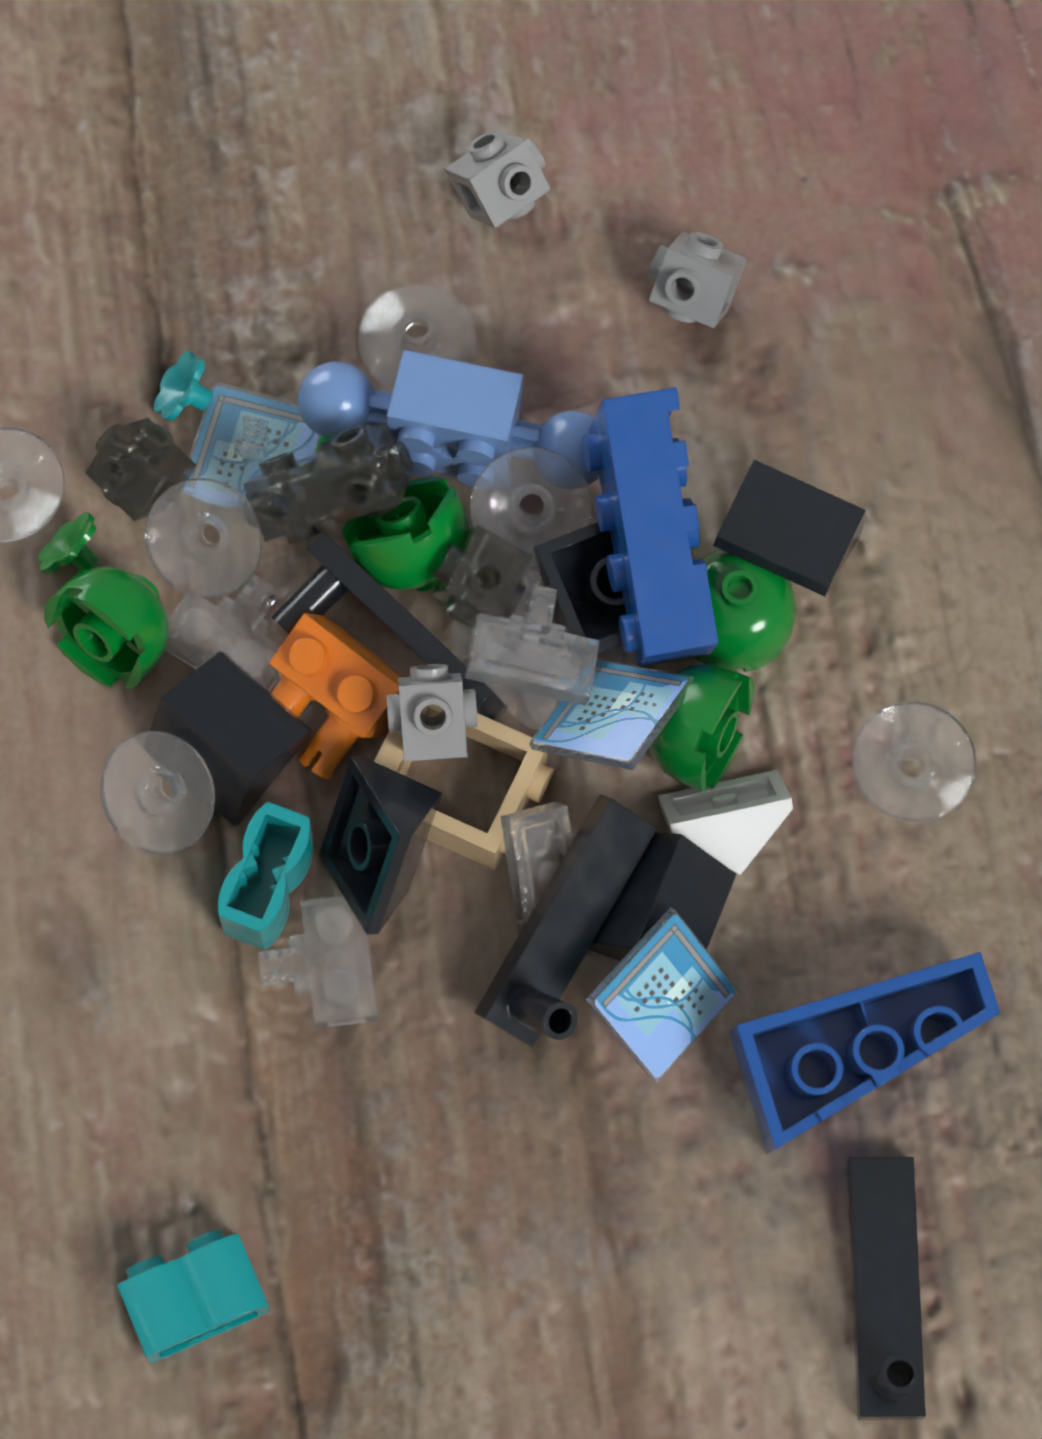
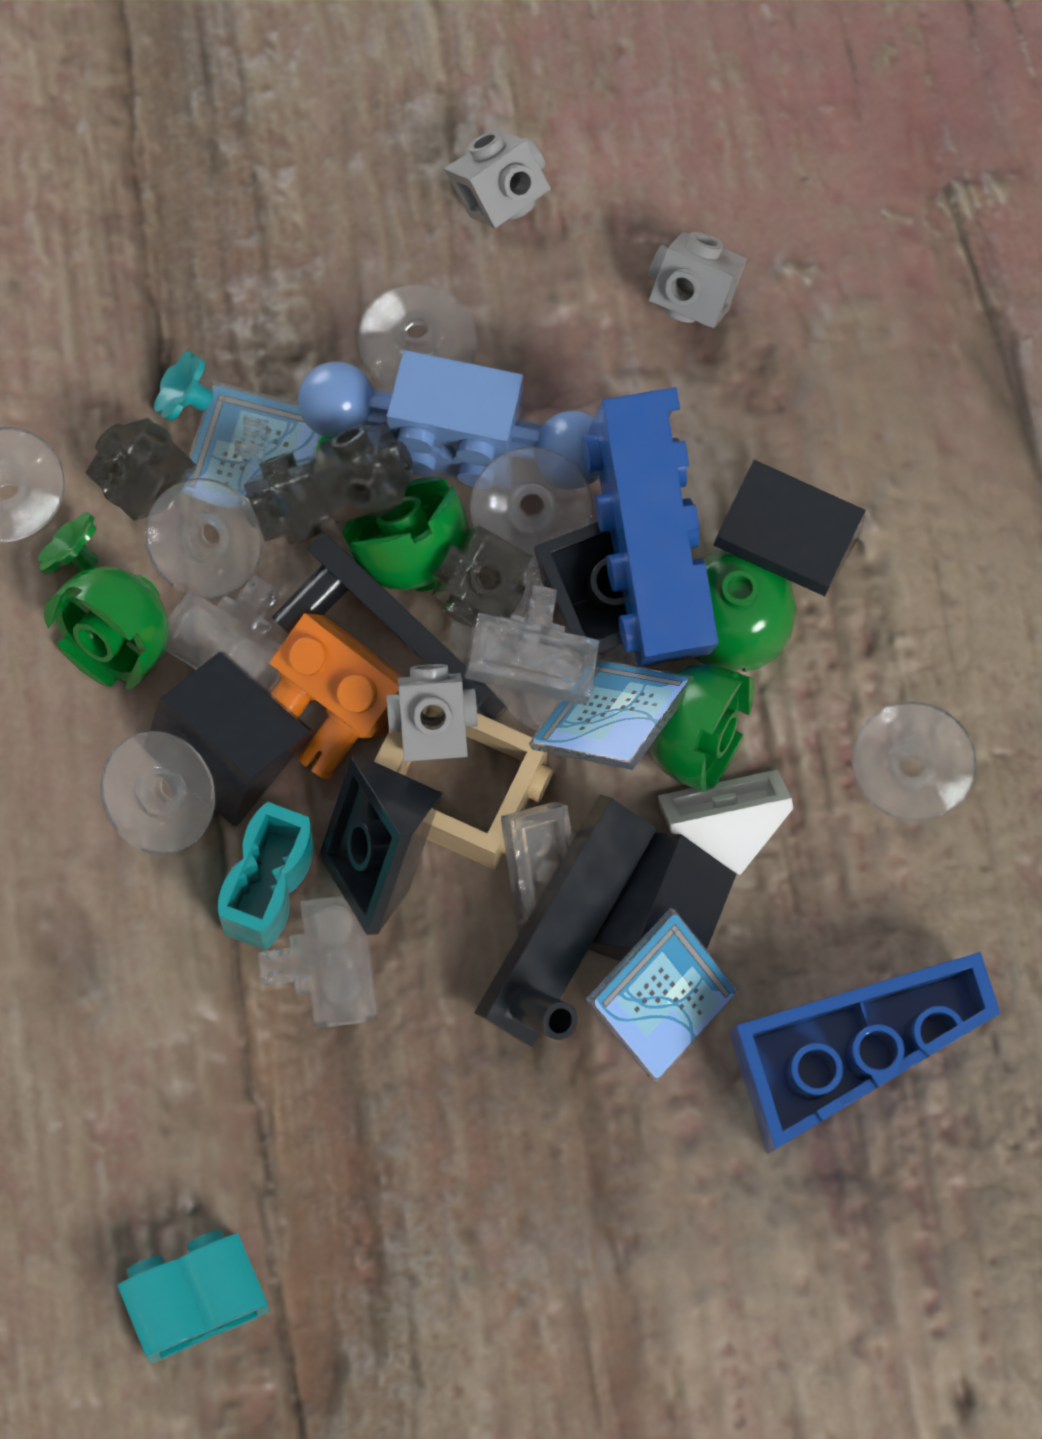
(886, 1288): black piece -> none

